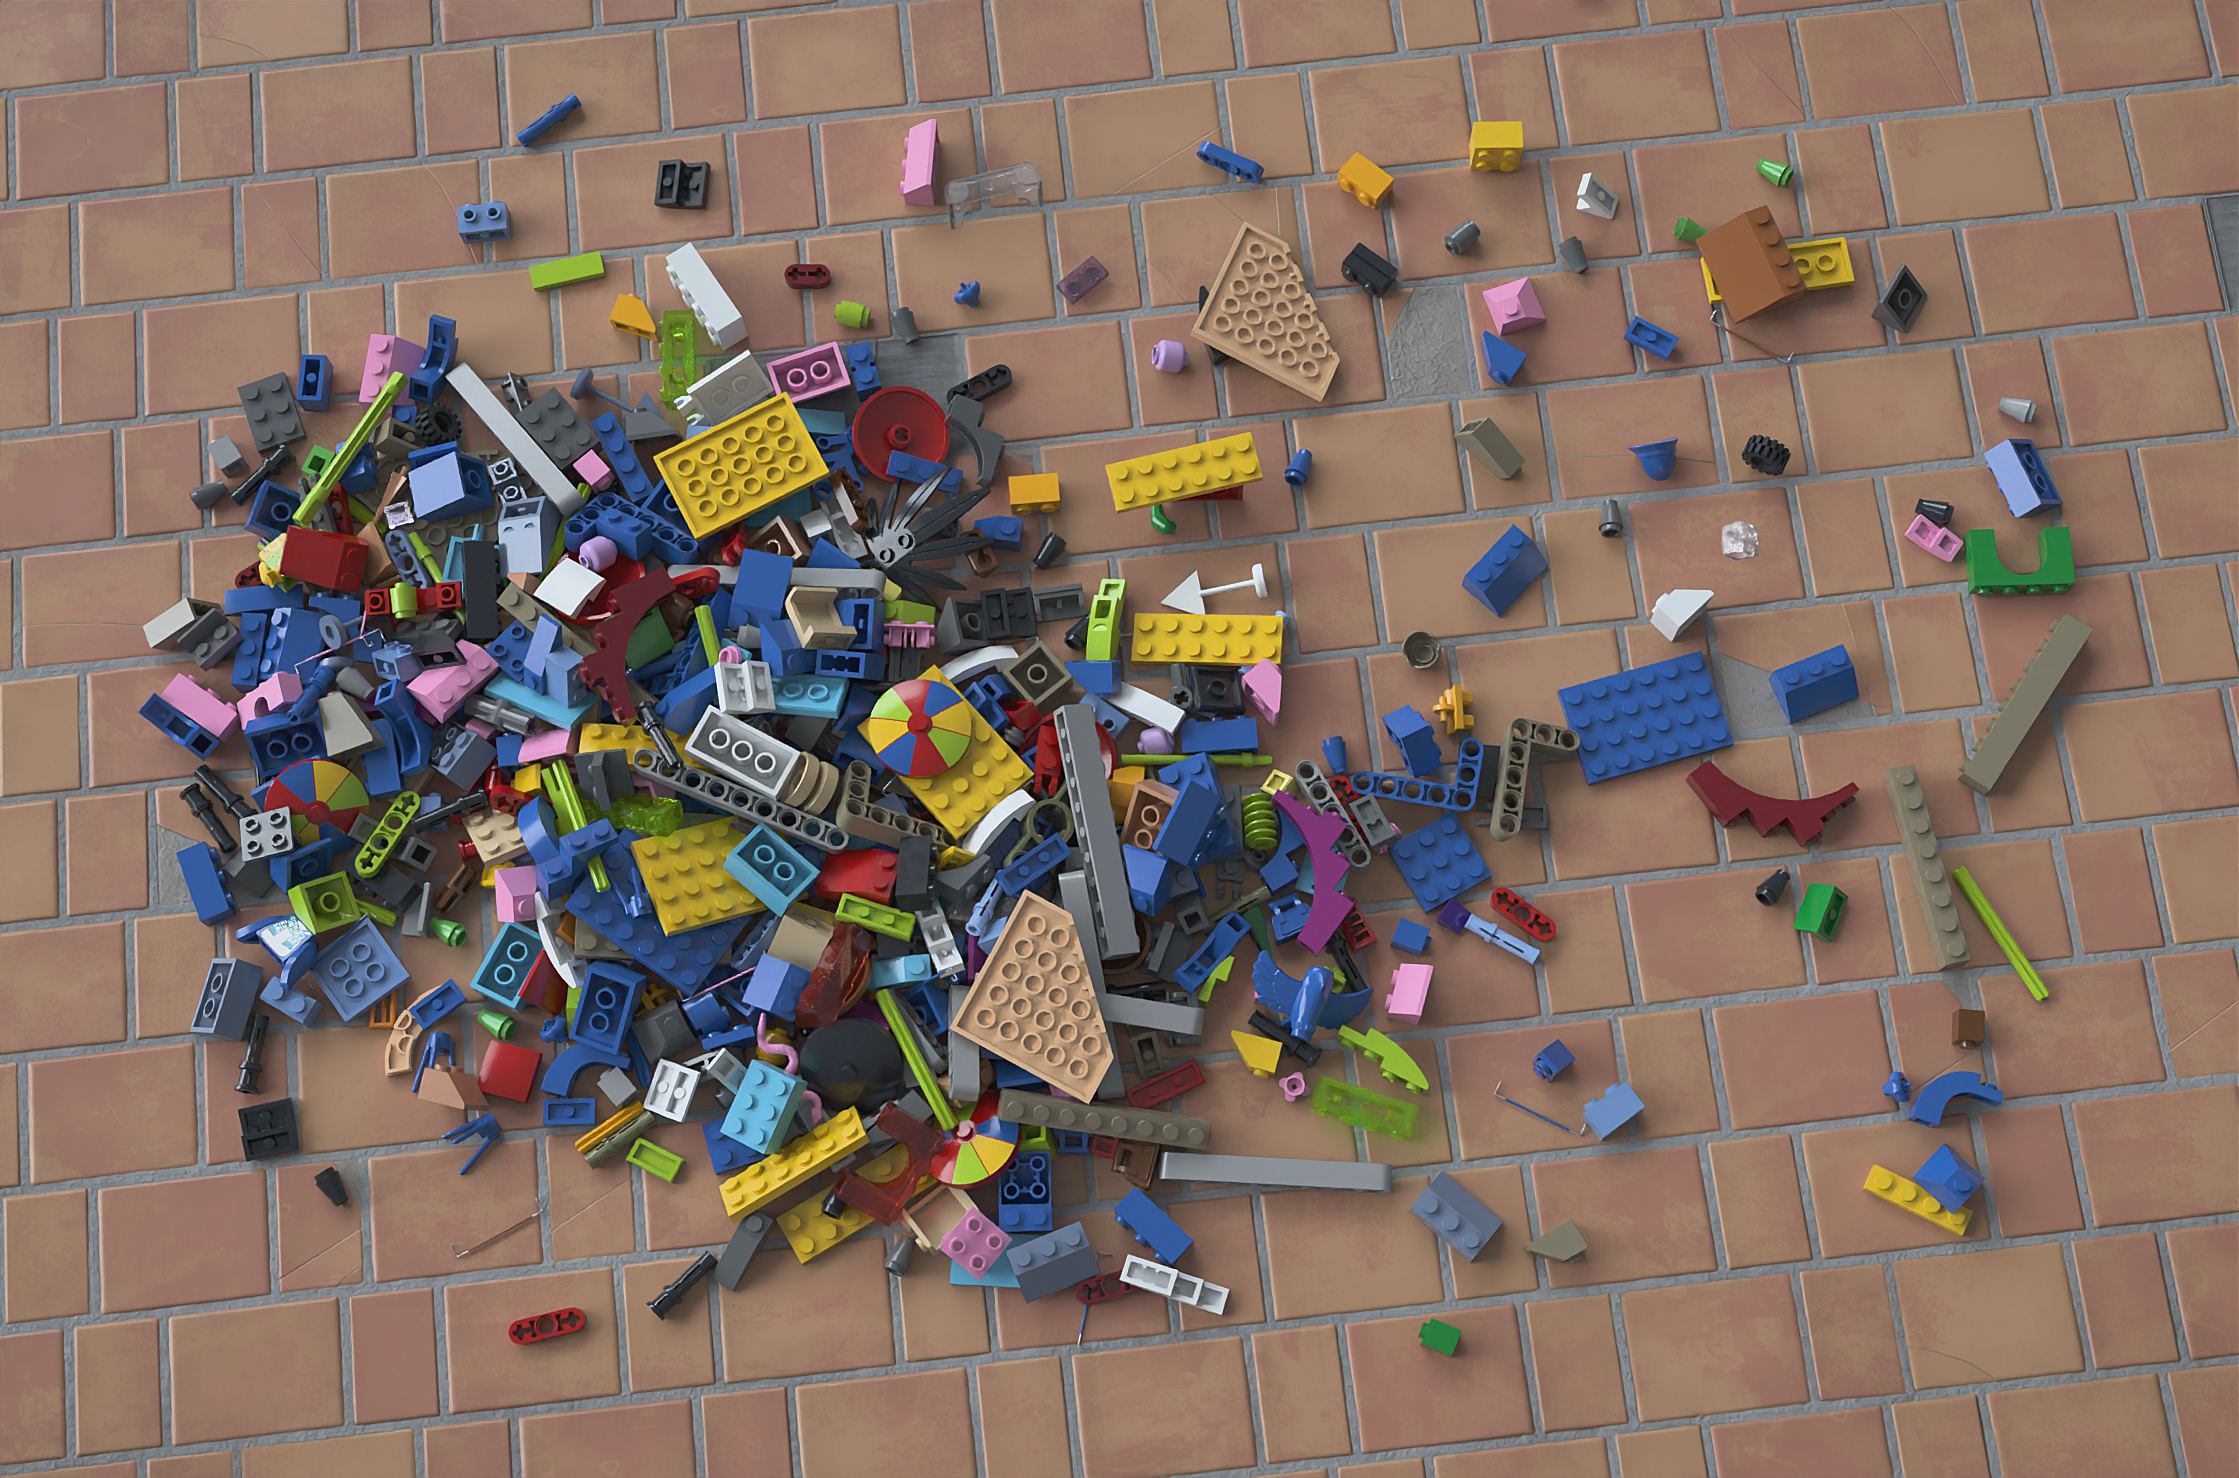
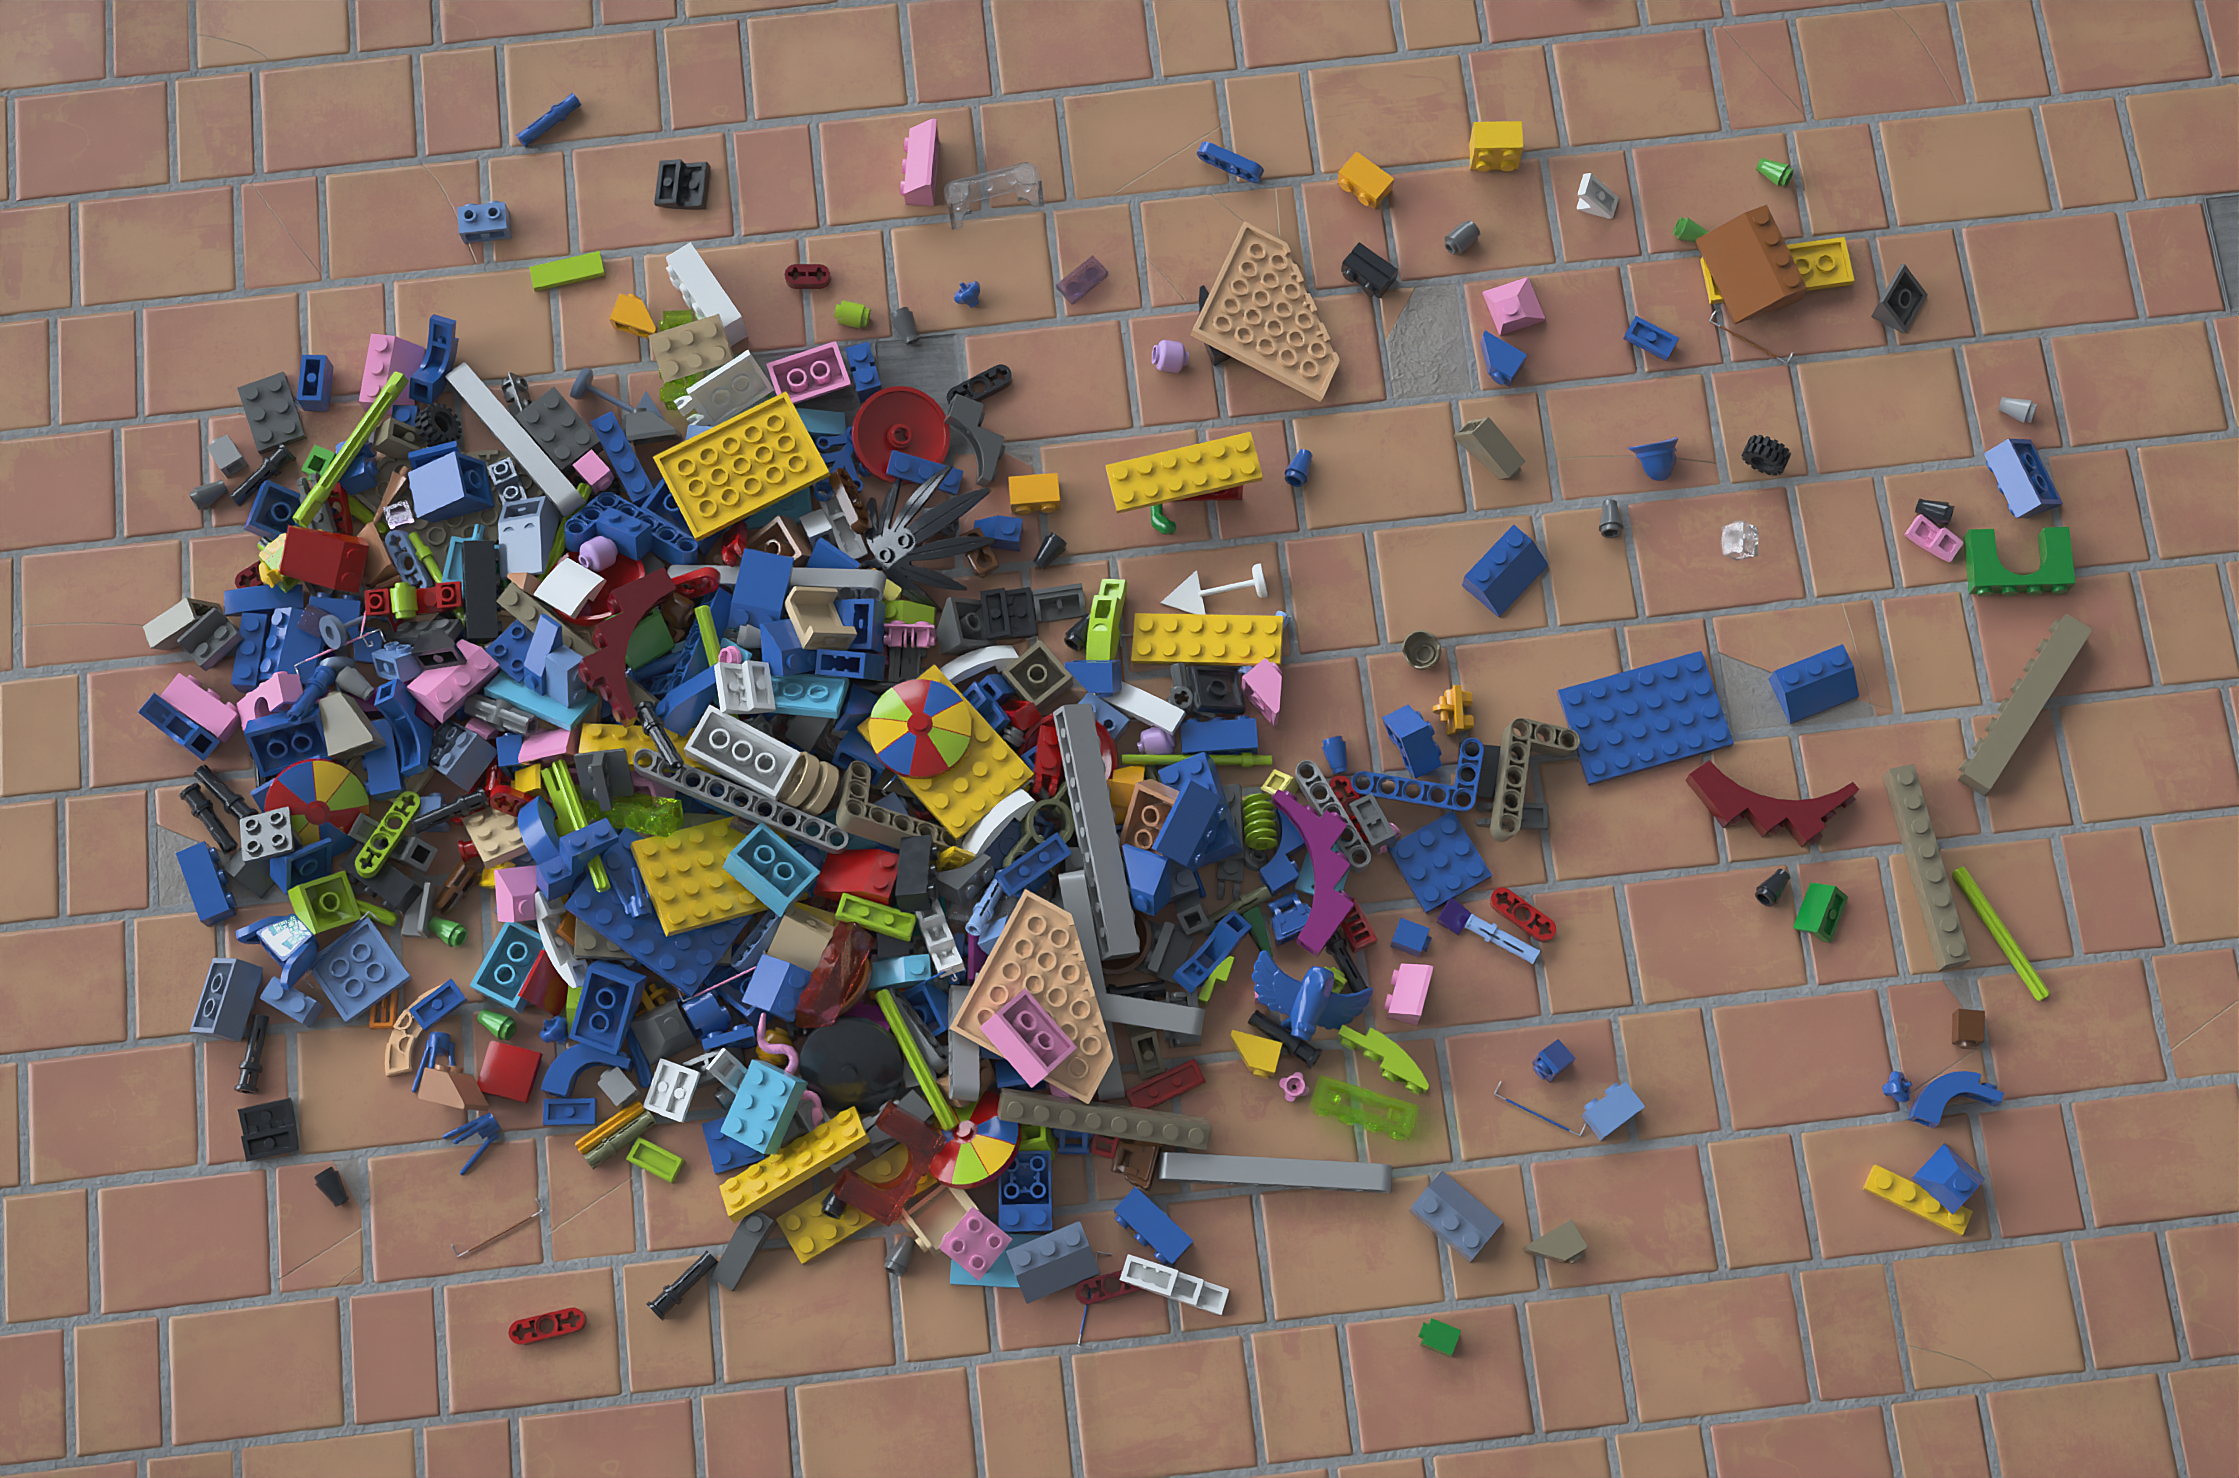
(310, 620): none -> clear purple plate
(691, 348): none -> tan plate
(1028, 1037): none -> bright pink slope
(1574, 254): dark grey cone -> none
(1678, 610): white slope -> none

